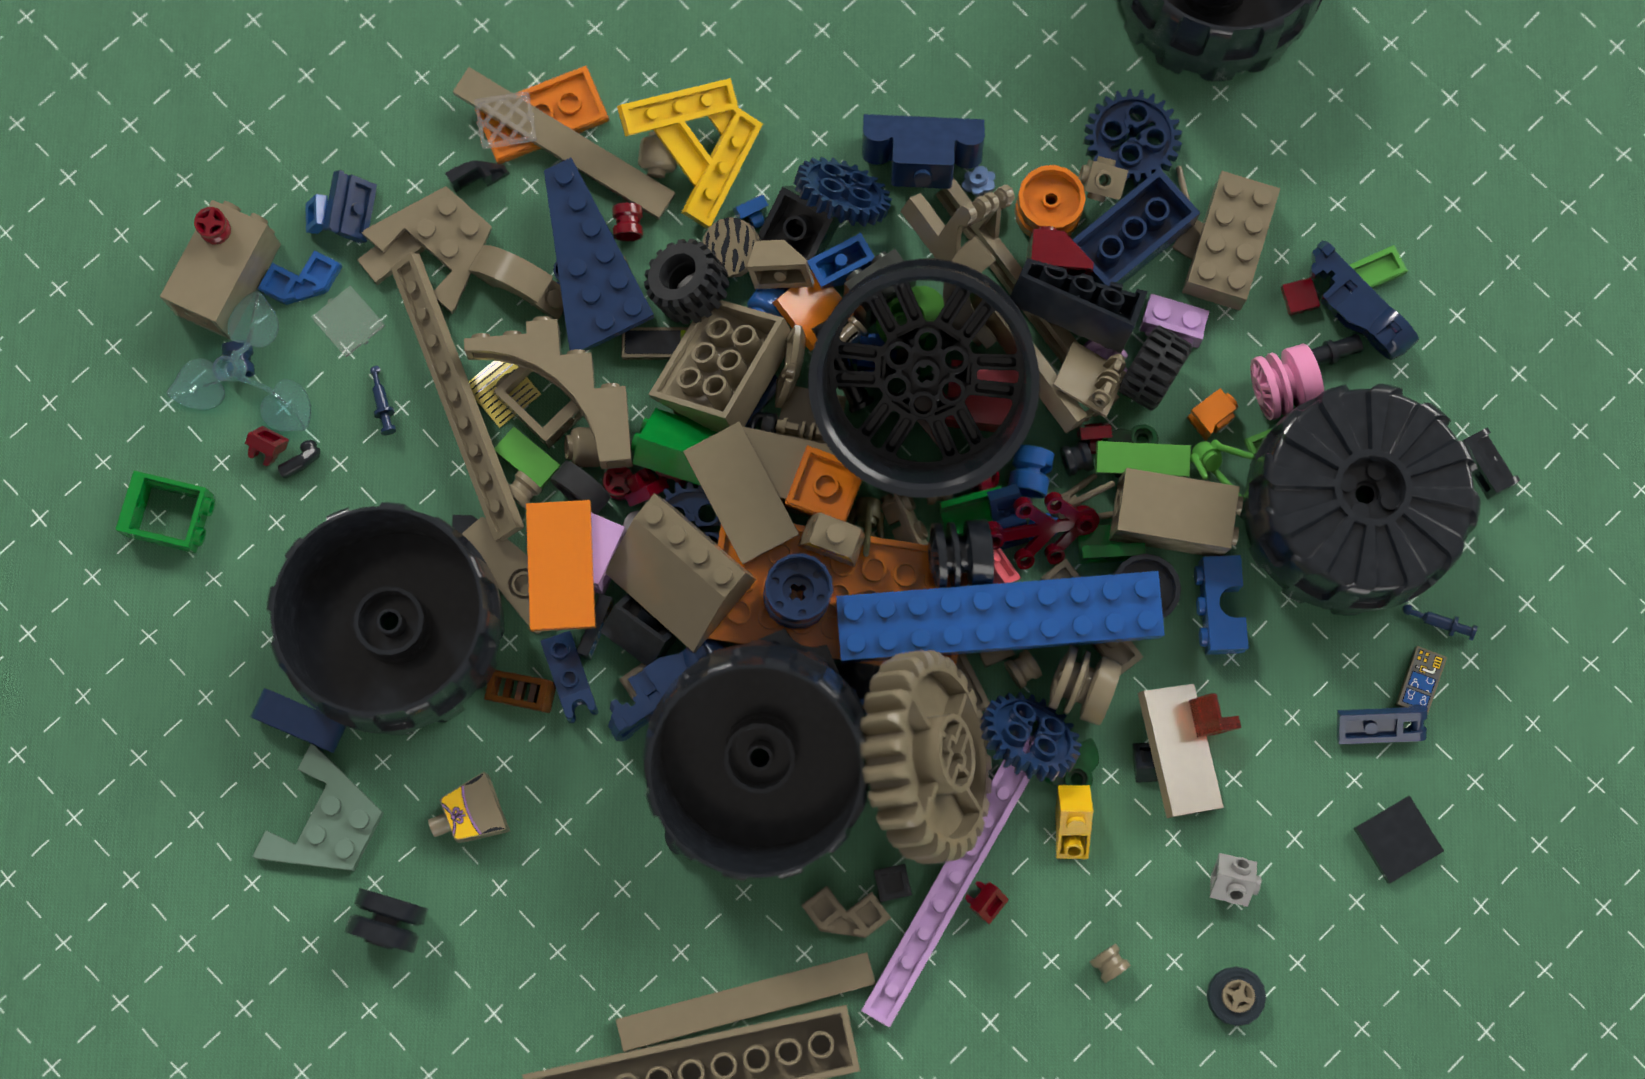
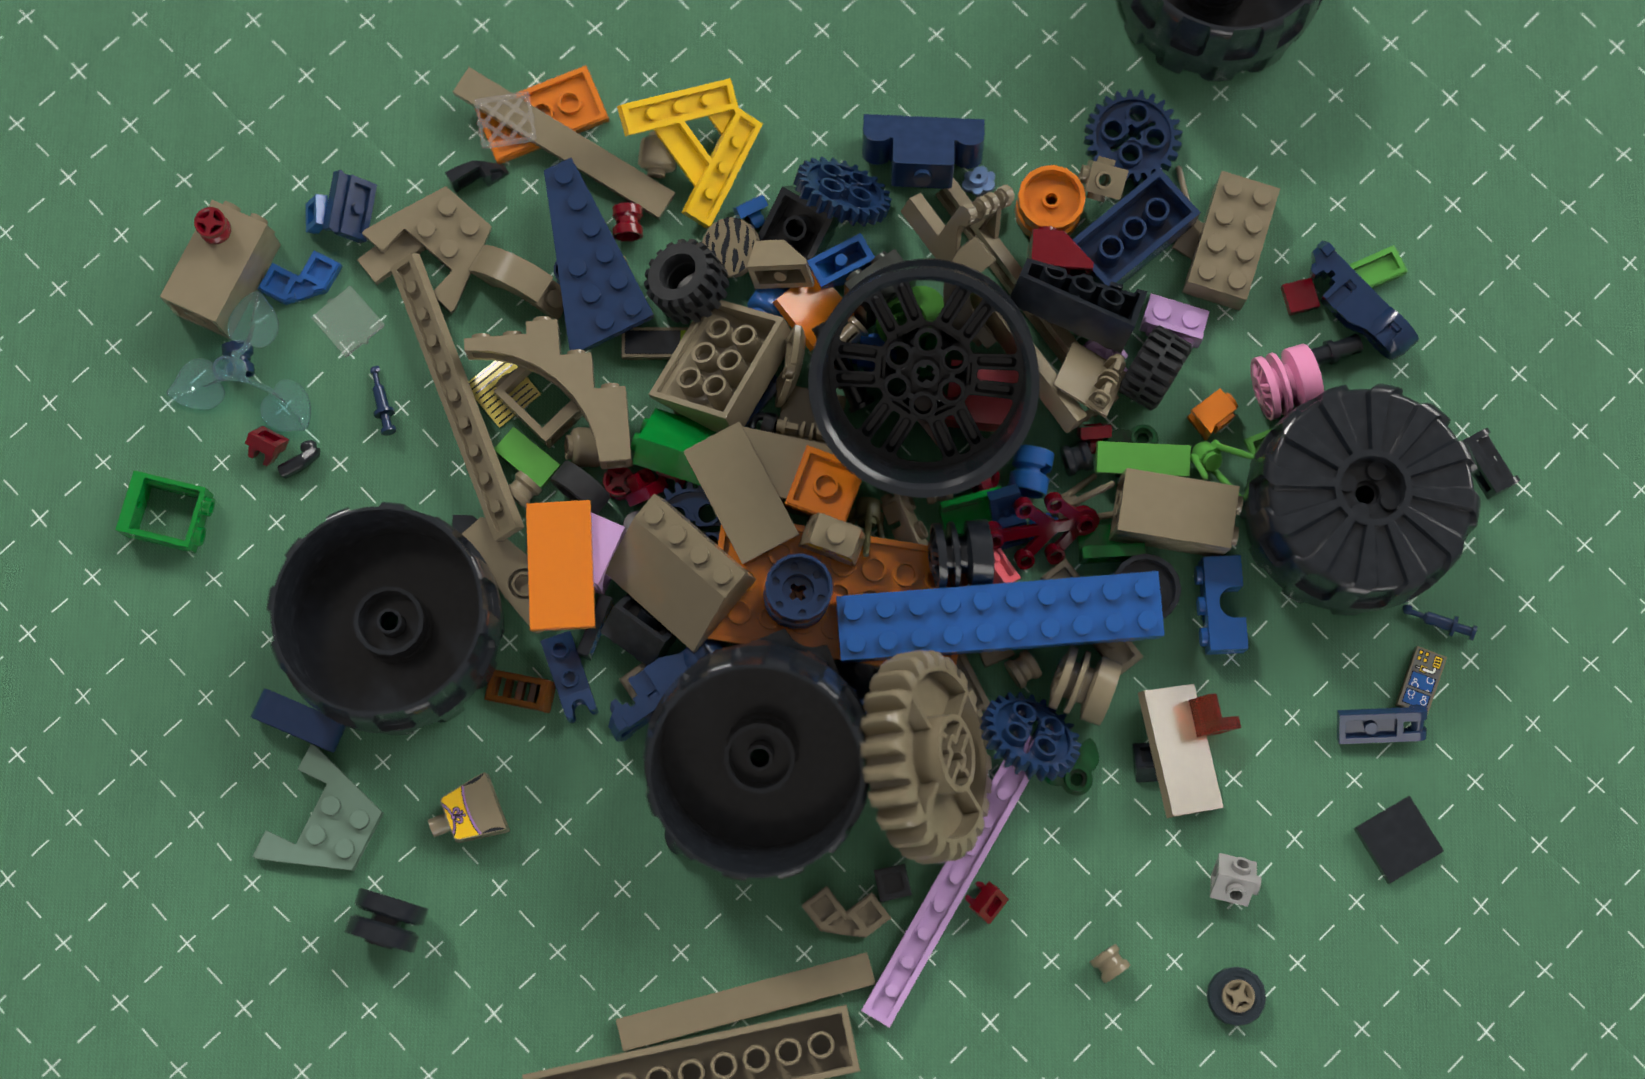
(1073, 821): yellow slope -> none

